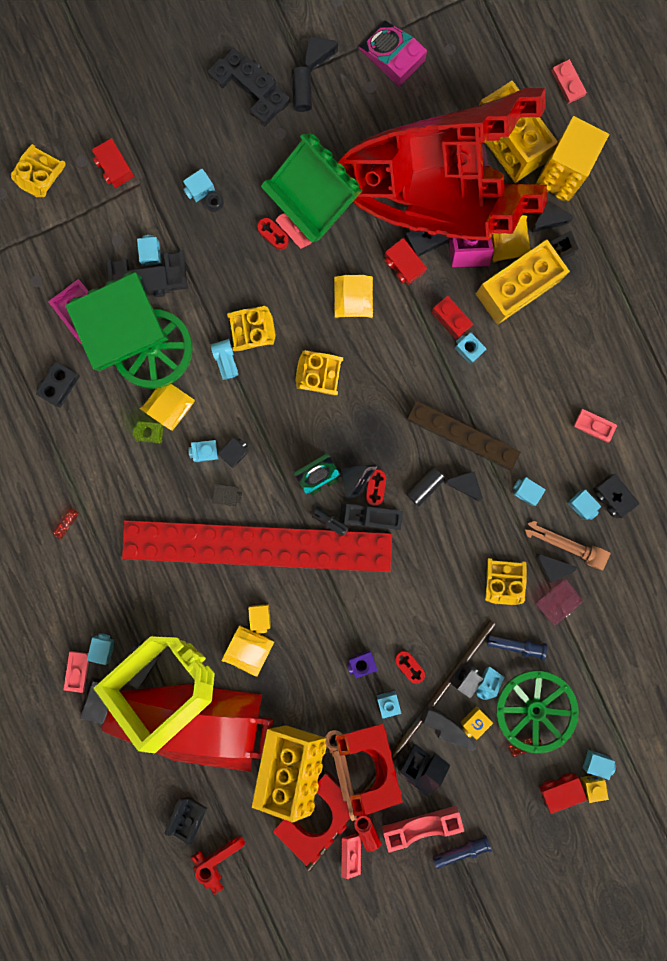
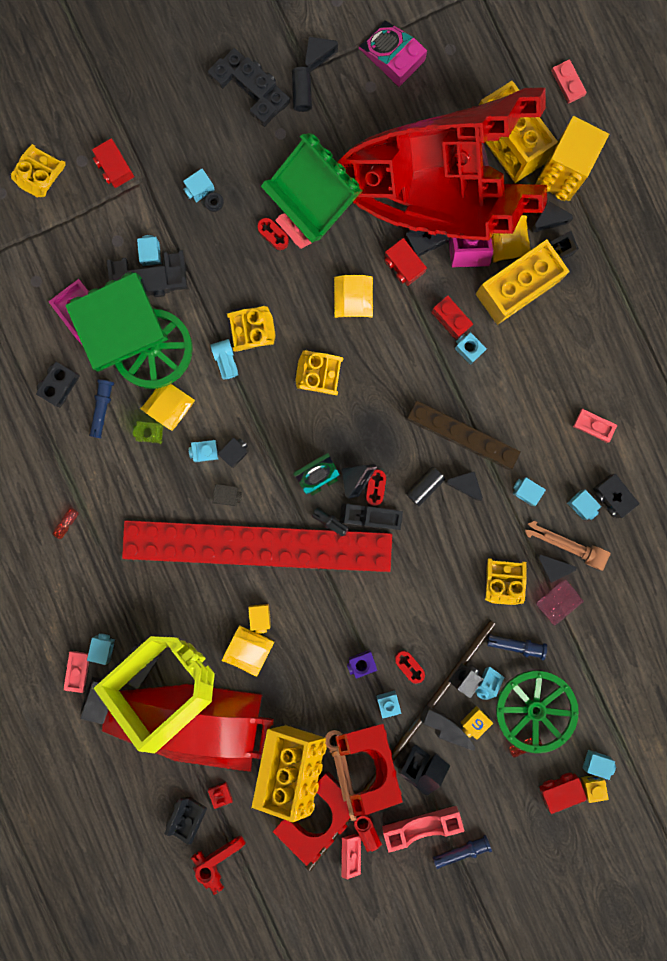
(102, 399): none -> dark blue pin
(220, 795): none -> red tile

